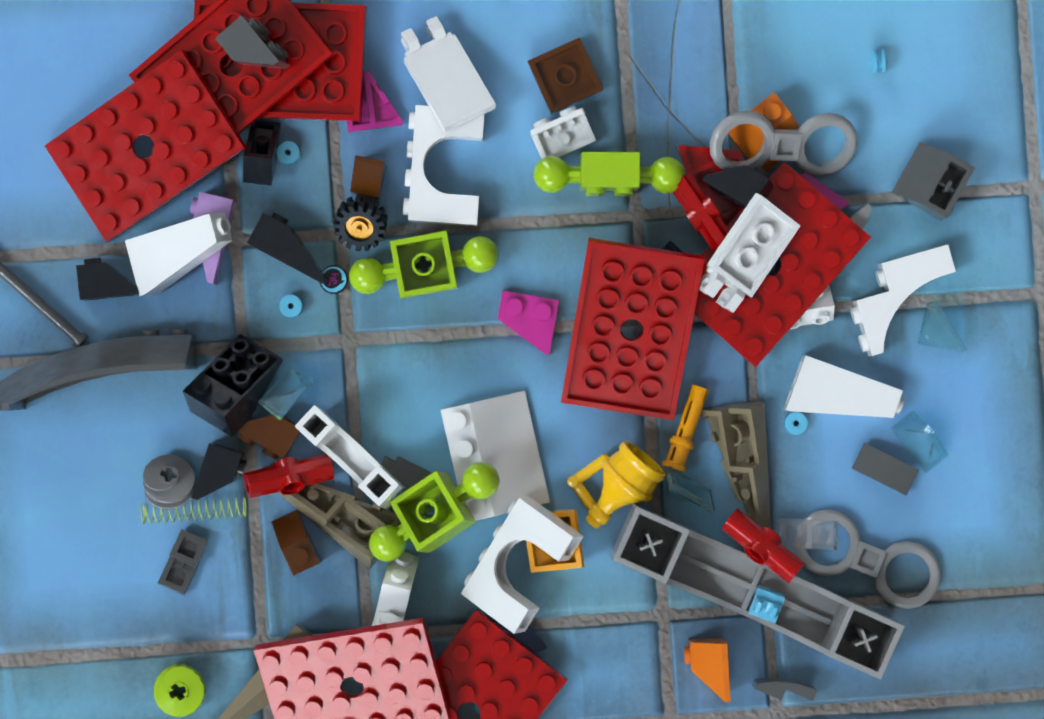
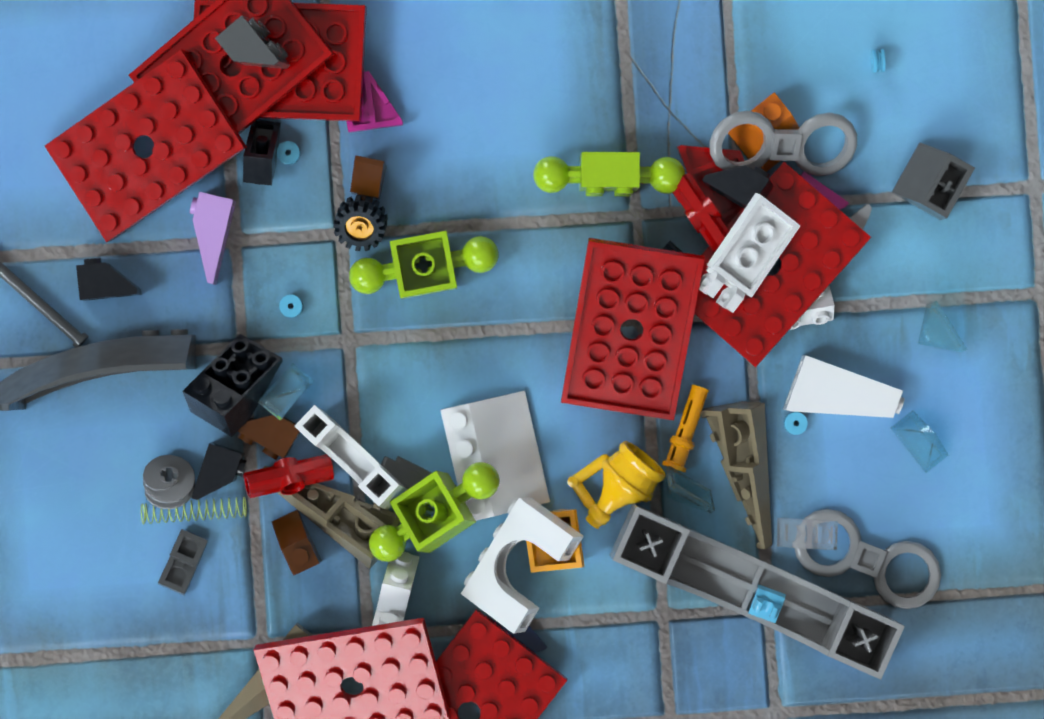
(172, 252): white slope -> none
(176, 704): lime piece -> none
(283, 244): black slope -> none
(337, 279): tile -> none
(426, 202): white arch -> none
(446, 77): white tile -> none
(530, 317): dark pink wing -> none
(562, 134): white bracket -> none
(565, 75): reddish brown plate -> none
(710, 663): orange slope -> none
(763, 545): red piece -> none
(776, 687): dark grey slope -> none
(885, 469): dark grey slope -> none
(899, 280): white arch -> none

